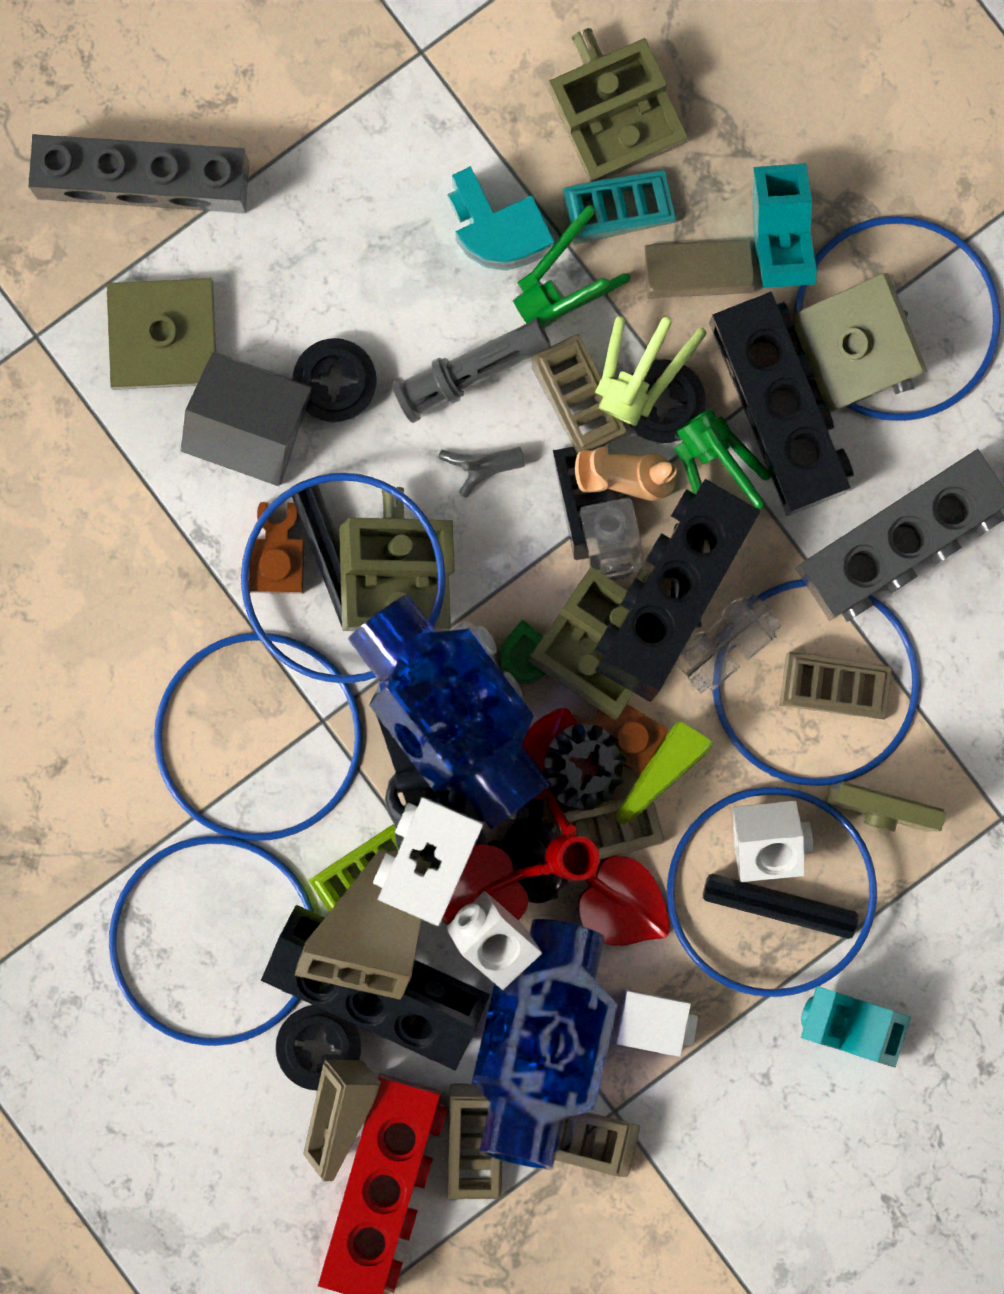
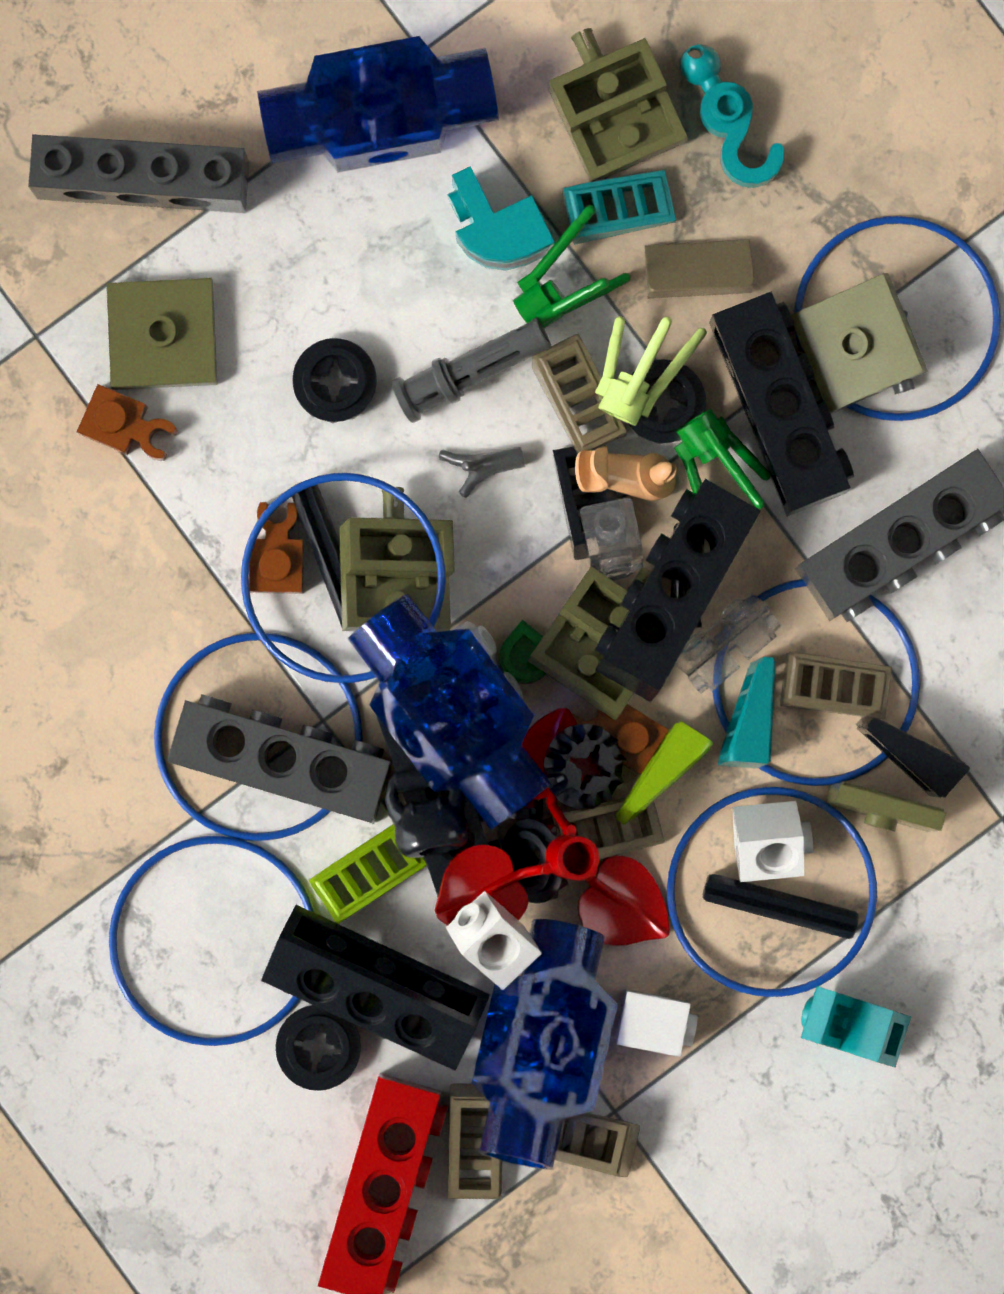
(119, 421): none -> dark orange plate
(197, 749): none -> dark grey brick
(244, 418): dark grey slope -> none
(339, 1111): dark tan slope -> none
(364, 939): dark tan slope -> none
(378, 104): none -> clear blue brick
(430, 893): white brick -> none
(727, 114): none -> teal piece
(750, 728): none -> teal slope
(783, 225): teal brick -> none
(923, 763): none -> black slope

